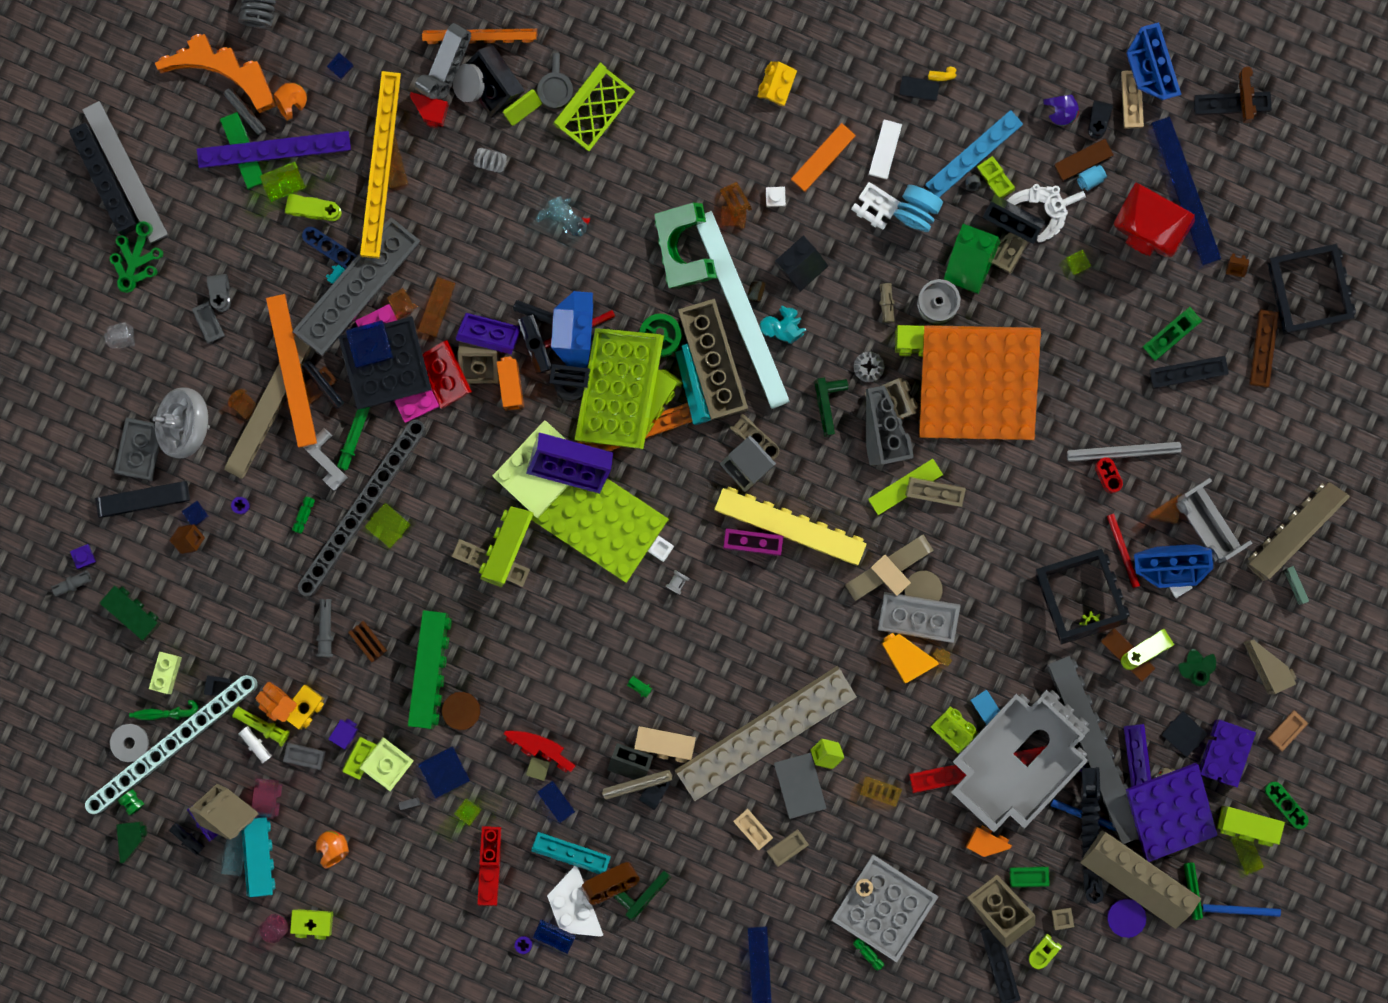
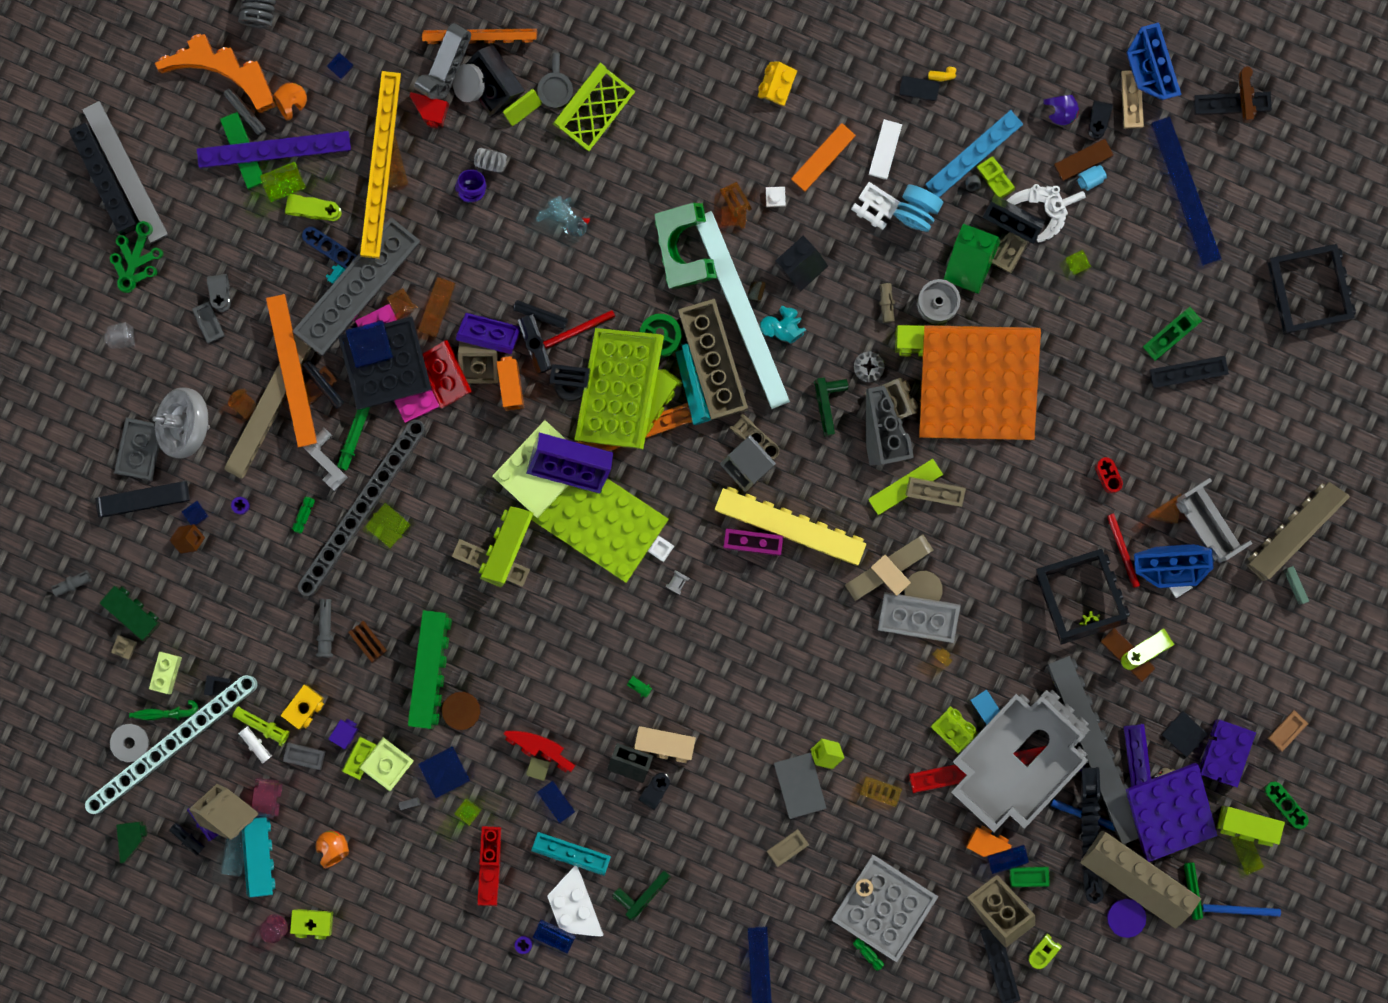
(83, 556): dark purple plate -> none
(124, 647): none -> dark tan tile
(131, 802): green wheel -> none
(275, 702): orange brick -> none
(471, 186): none -> dark purple helmet
(573, 329): blue wedge -> none
(610, 883): reddish brown beam -> none
(637, 784): dark tan axle -> none
(753, 829): tan plate -> none
(766, 733): dark tan plate -> none
(907, 657): light orange slope -> none
(1008, 859): none -> clear blue tile
(1062, 918): dark tan plate -> none
(1124, 451): light grey axle -> none
(1153, 222): red piece -> none
(1198, 664): dark green plate -> none
(1237, 266): reddish brown tile -> none
(1264, 348): reddish brown tile -> none
(1272, 671): dark tan slope -> none

